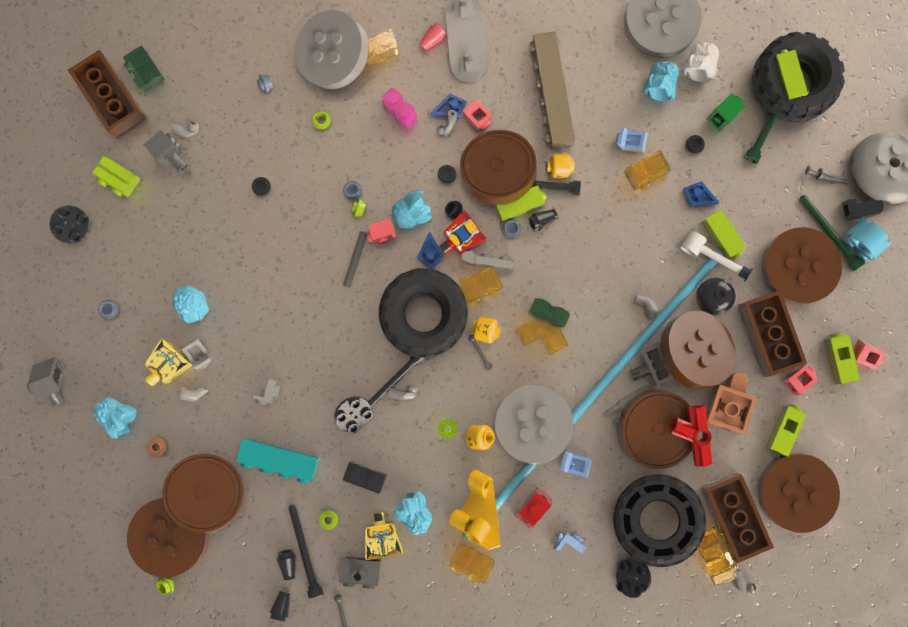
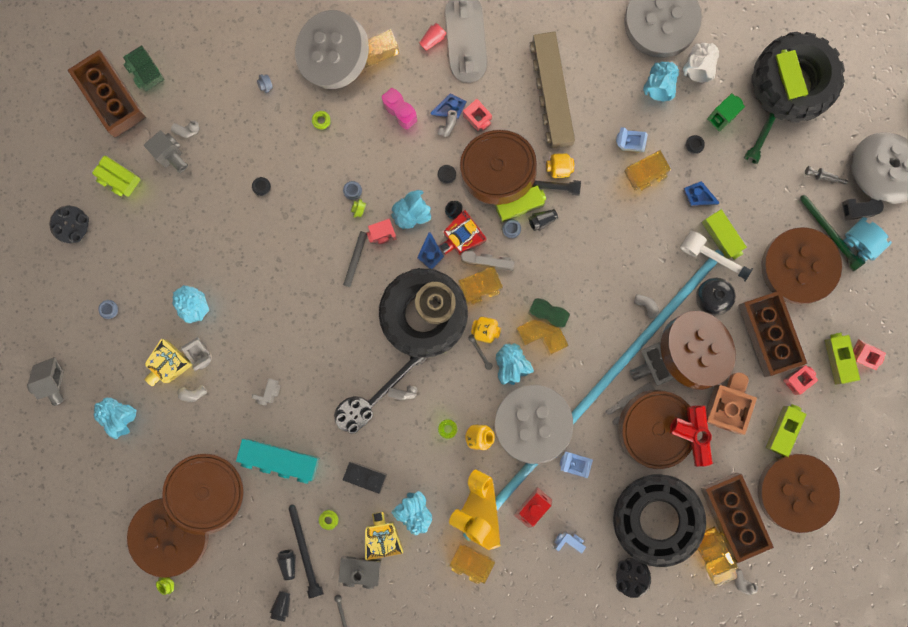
(162, 447): nougat plate -> none
(428, 294): none -> dark tan brick
(512, 364): none -> medium azure hair

